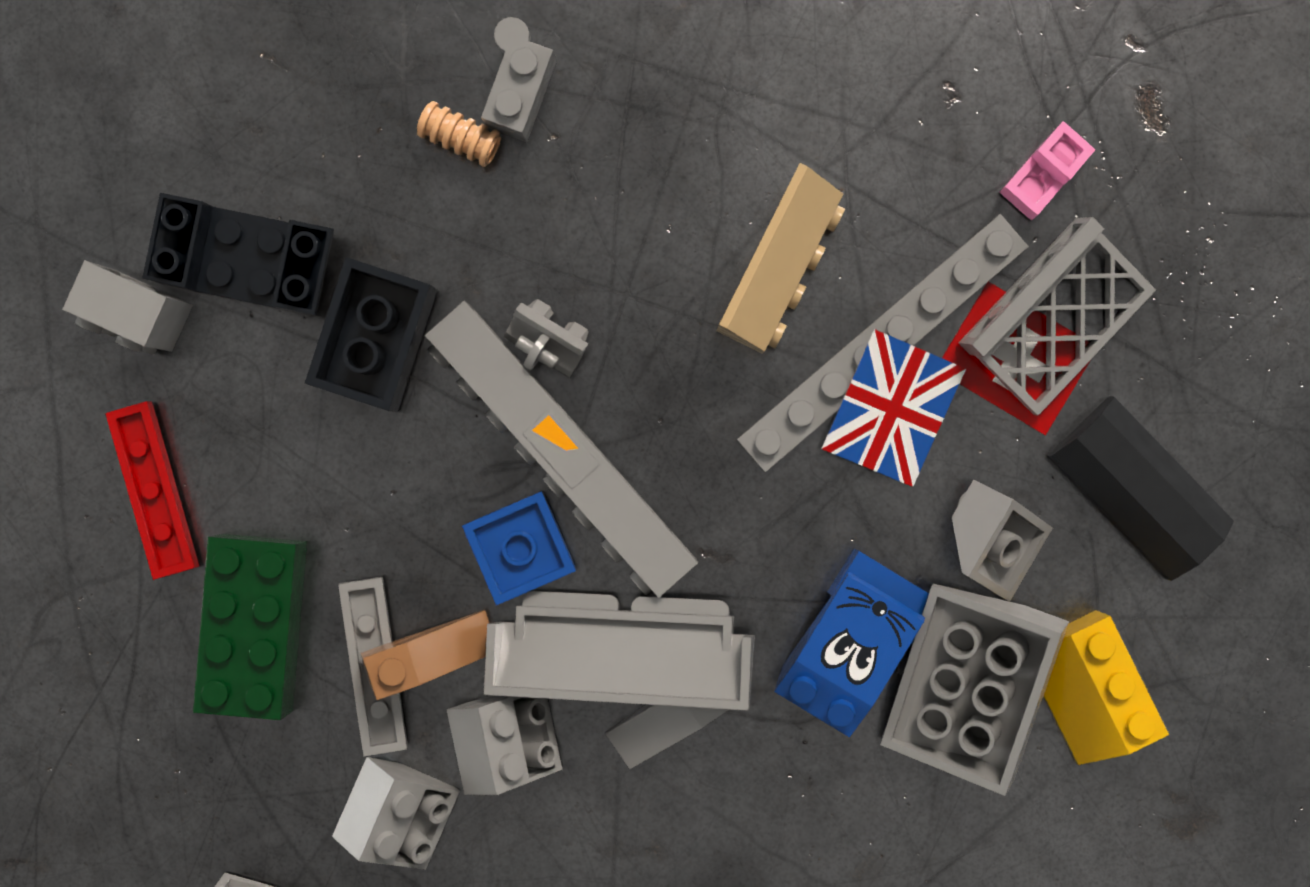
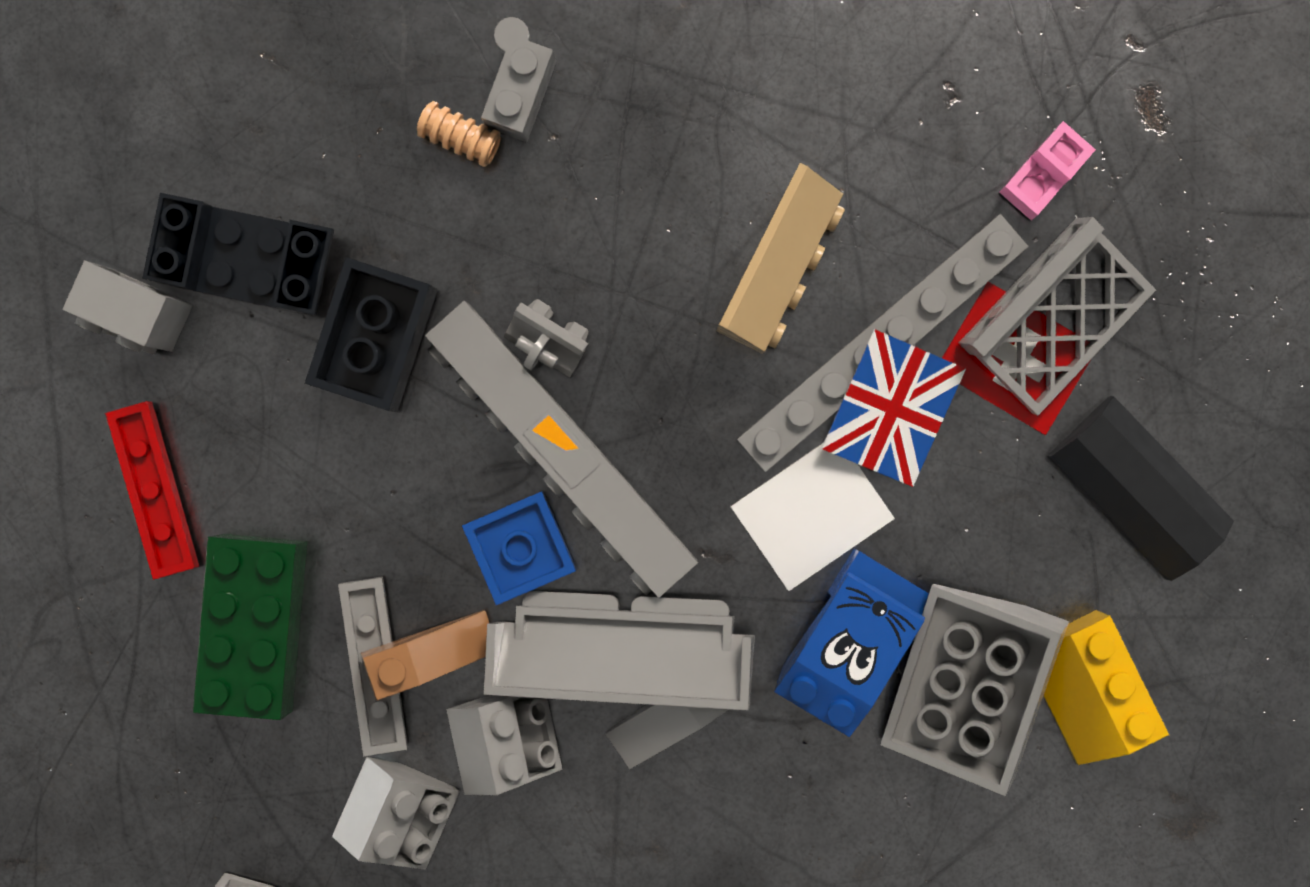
(811, 514): none -> white sticker
(996, 539): light grey slope -> none

